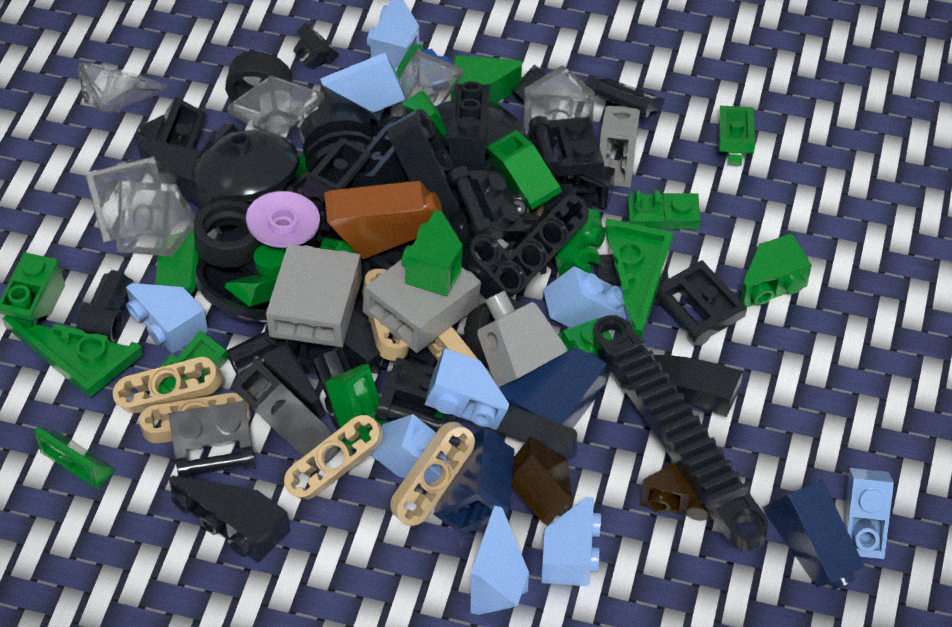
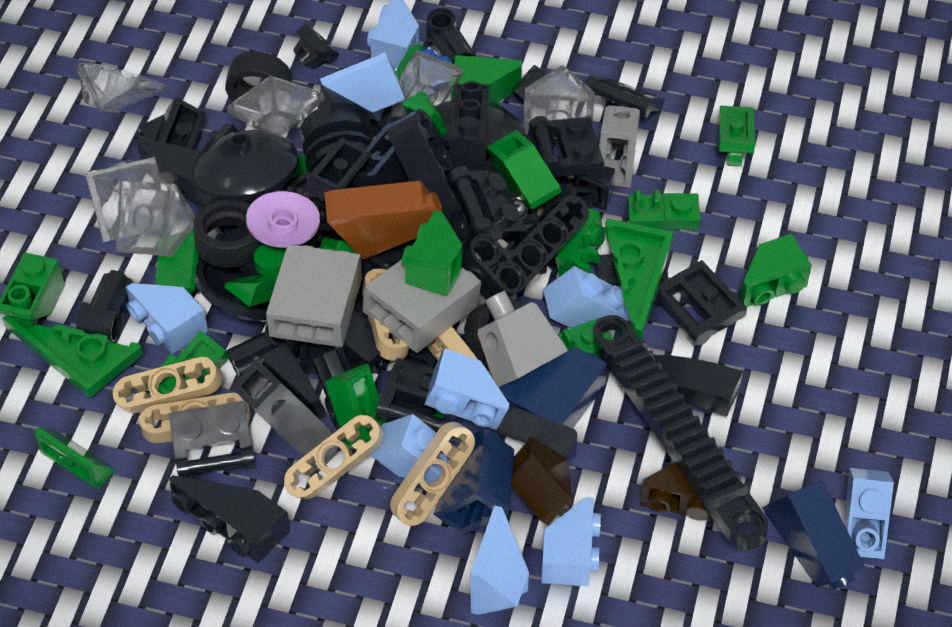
(445, 36): none -> black piece

